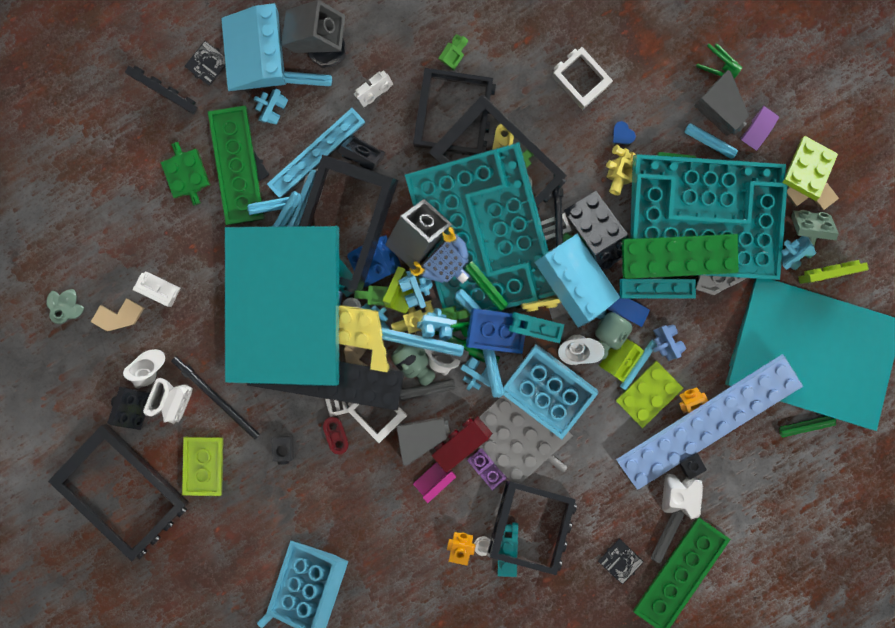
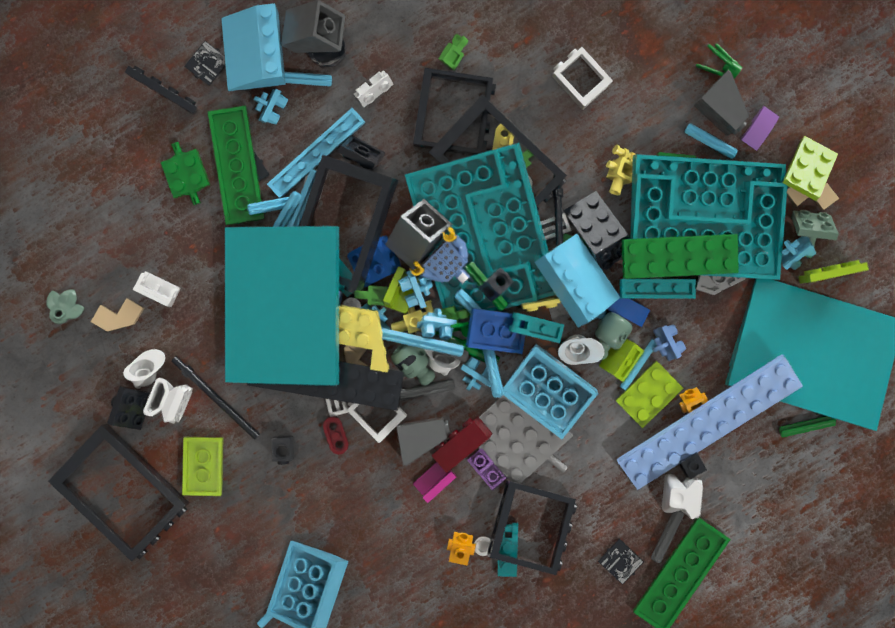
(492, 289): none -> black brick
(623, 134): blue tile -> none

